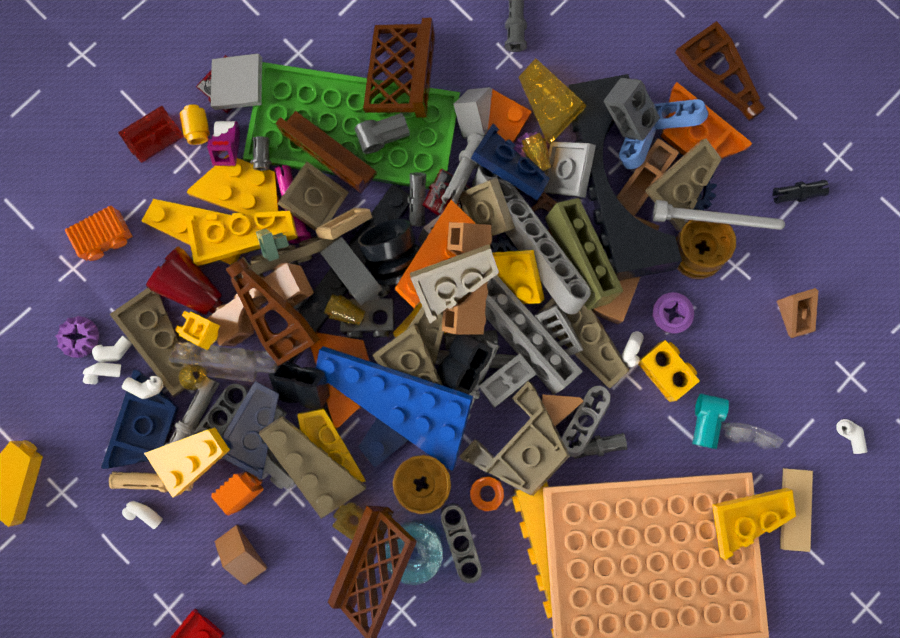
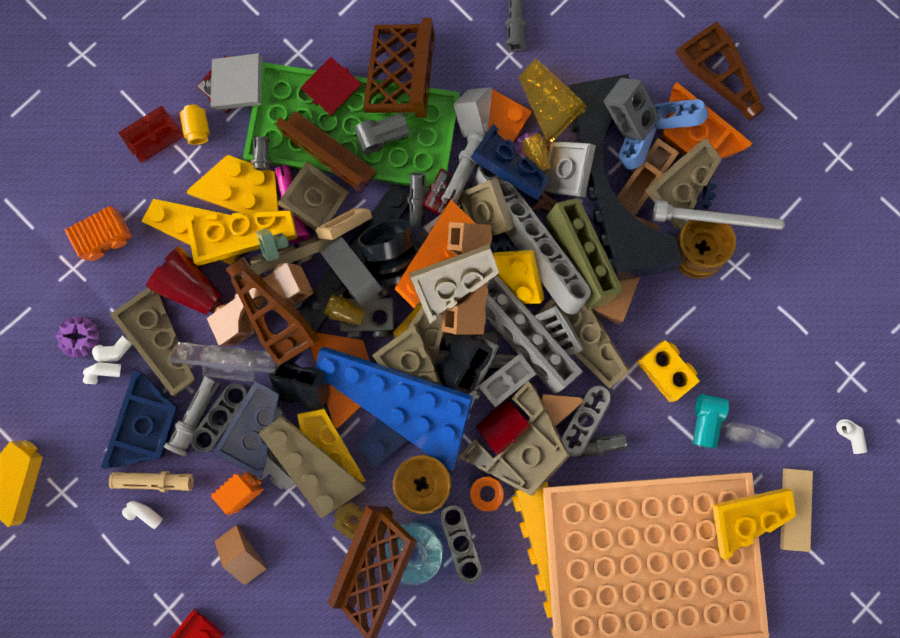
(143, 390): white arm -> none
(187, 459): yellow wing -> none
(188, 381): clear yellow cone -> none
(198, 330): yellow hinge -> none
(225, 138): magenta leg -> none
(331, 86): none -> dark red piece
(502, 426): none -> dark red piece
(632, 348): white arm -> none
(683, 308): medium lavender gear -> none
(799, 312): medium nougat slope -> none
(800, 191): black pin -> none

